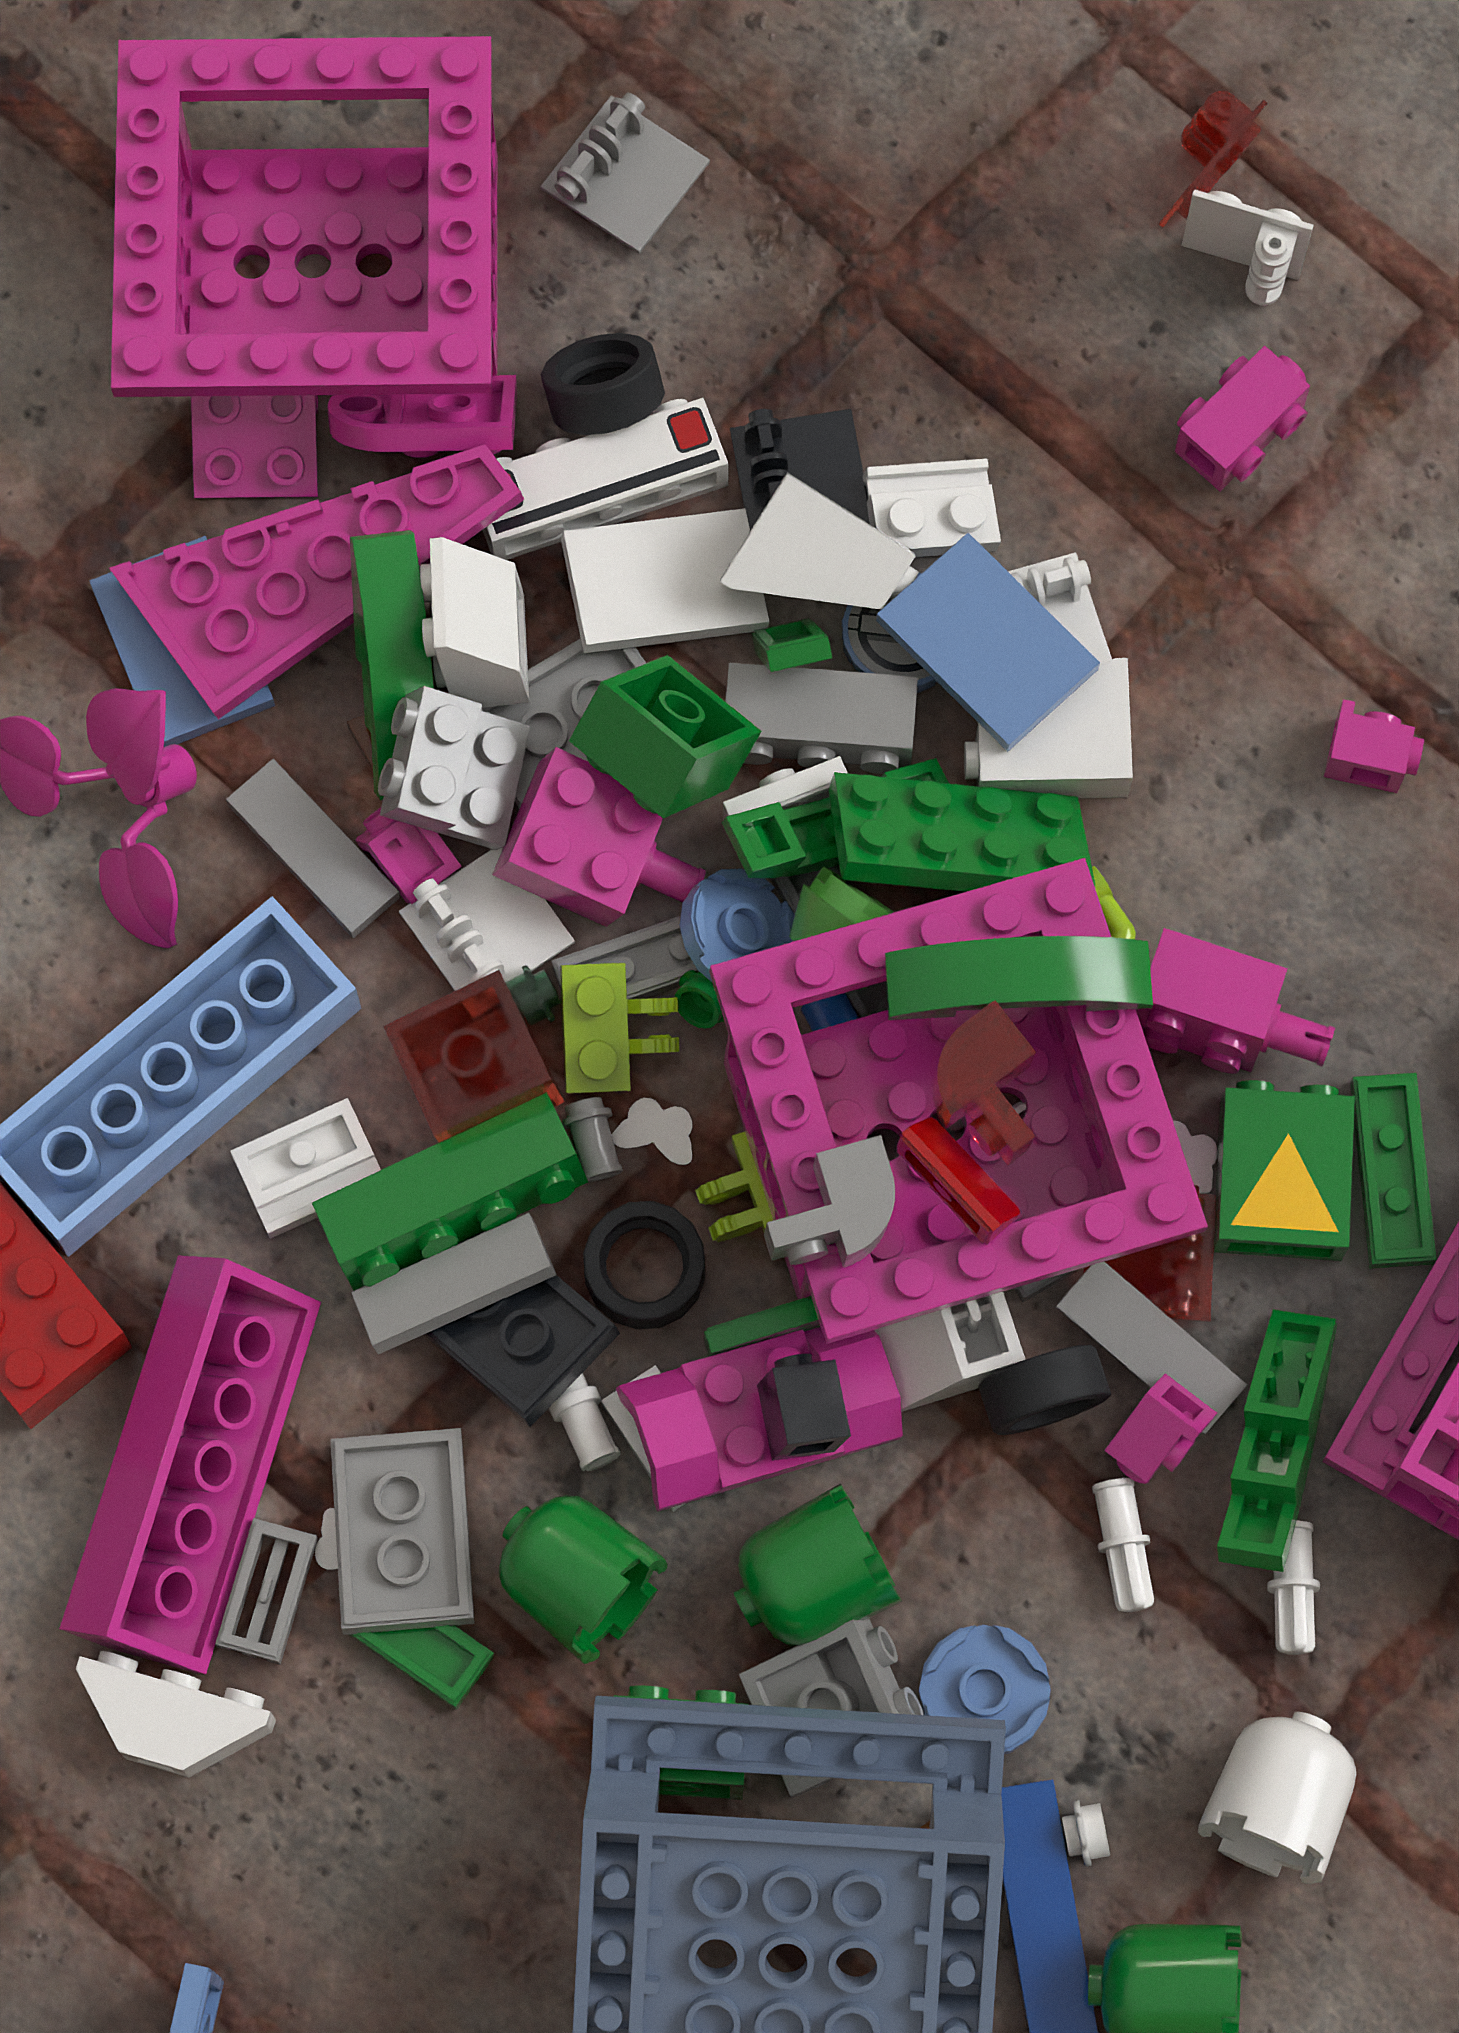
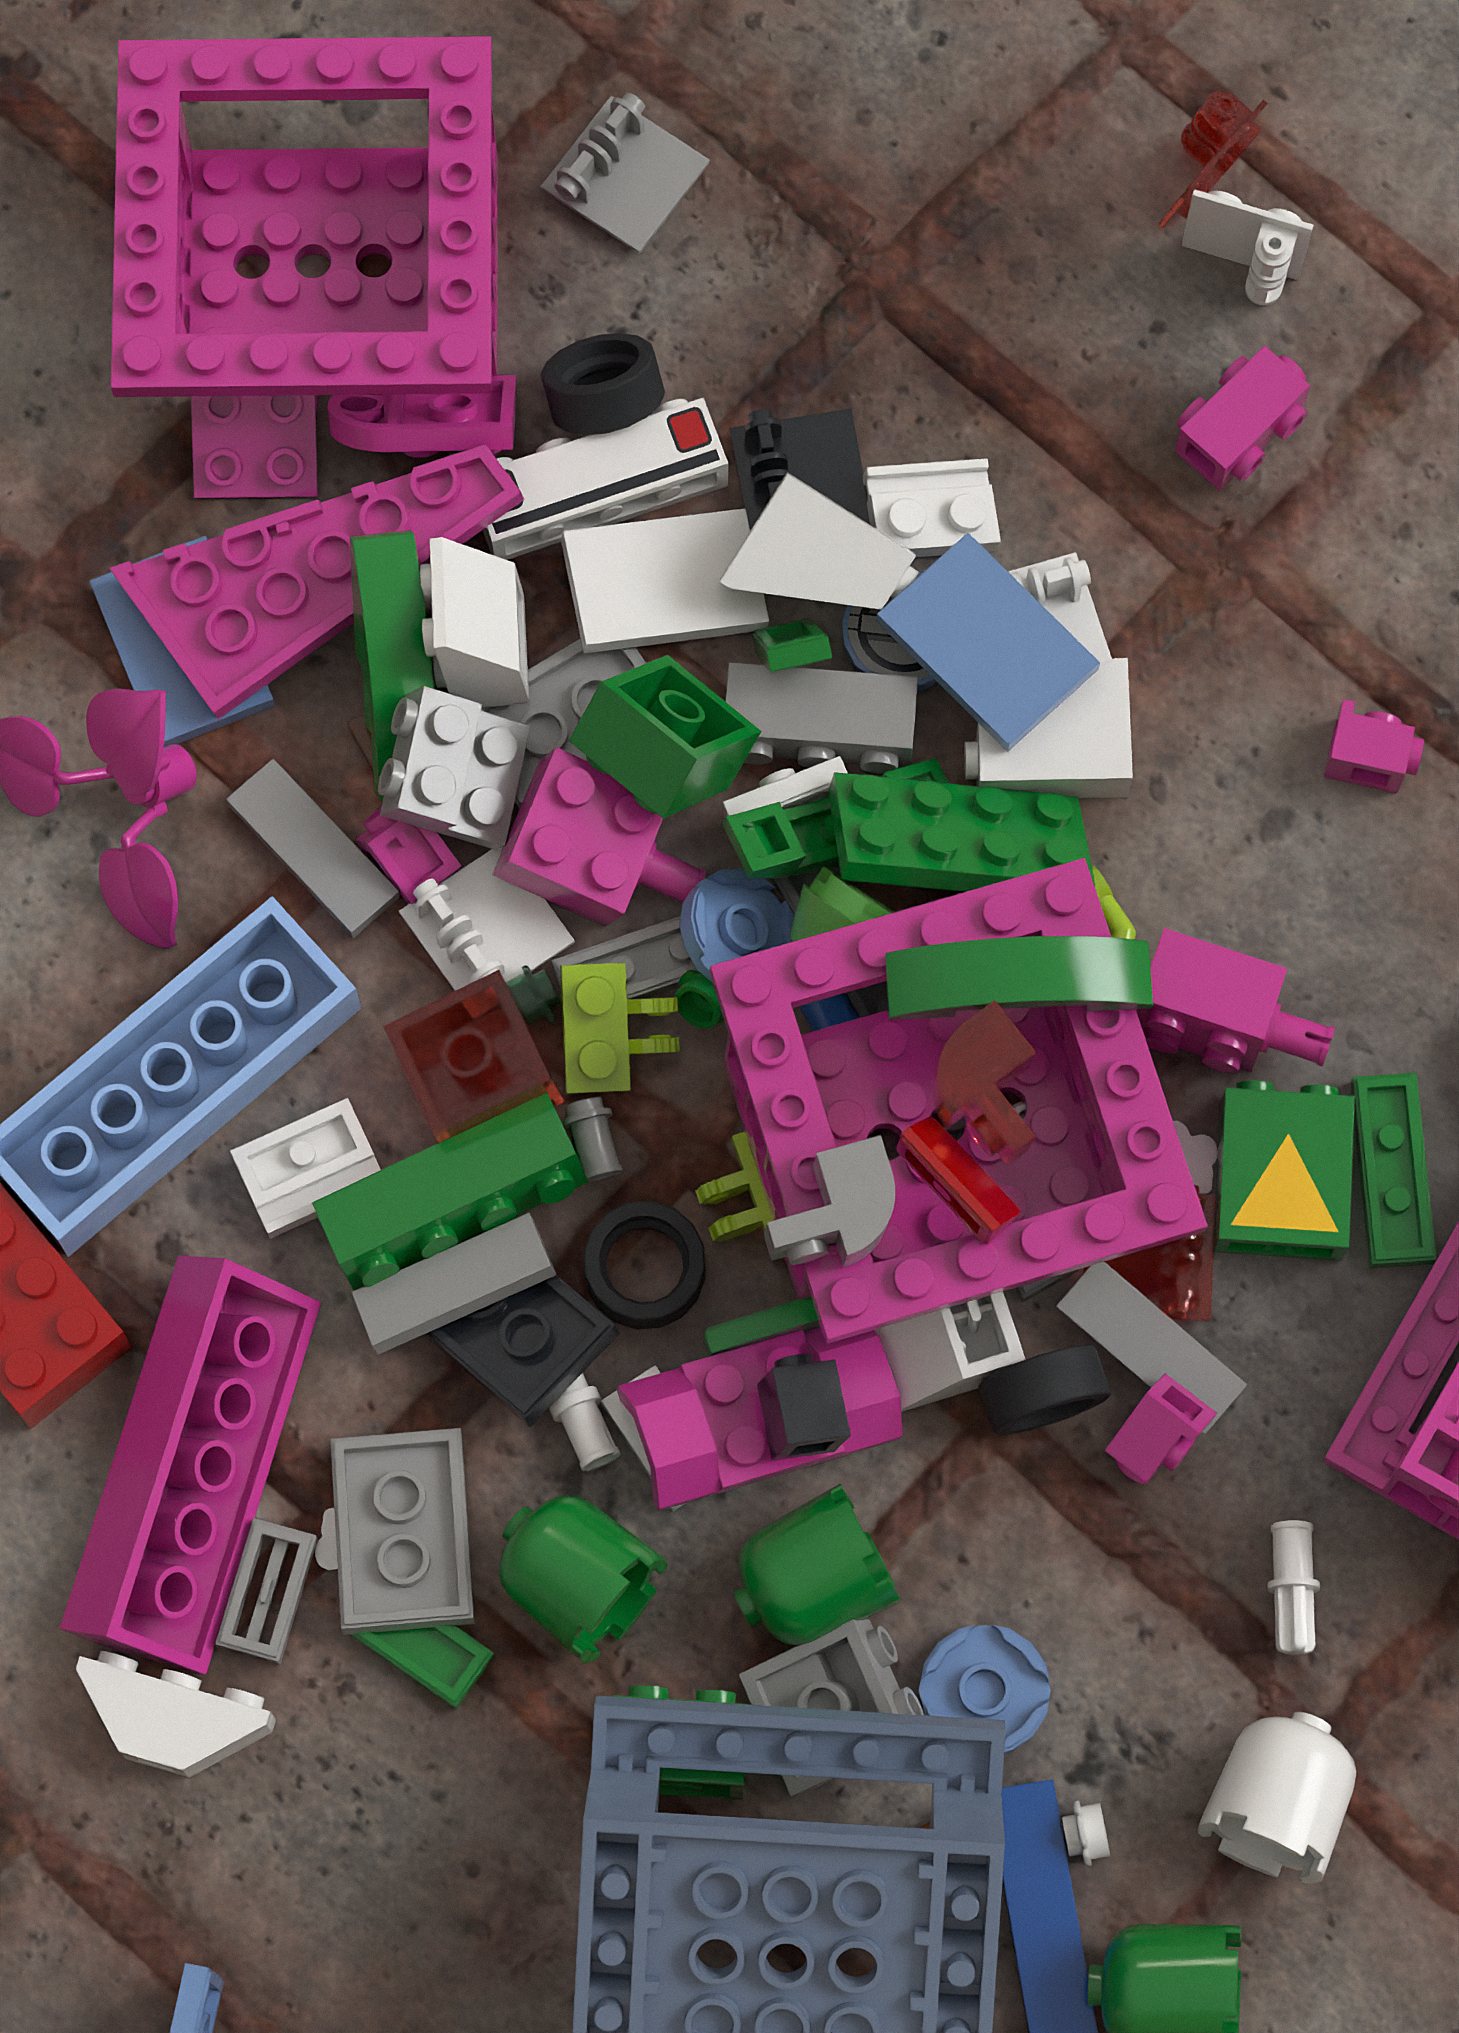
(665, 1128): white sticker -> none
(1124, 1544): white axle -> none
(1277, 1440): green slope -> none

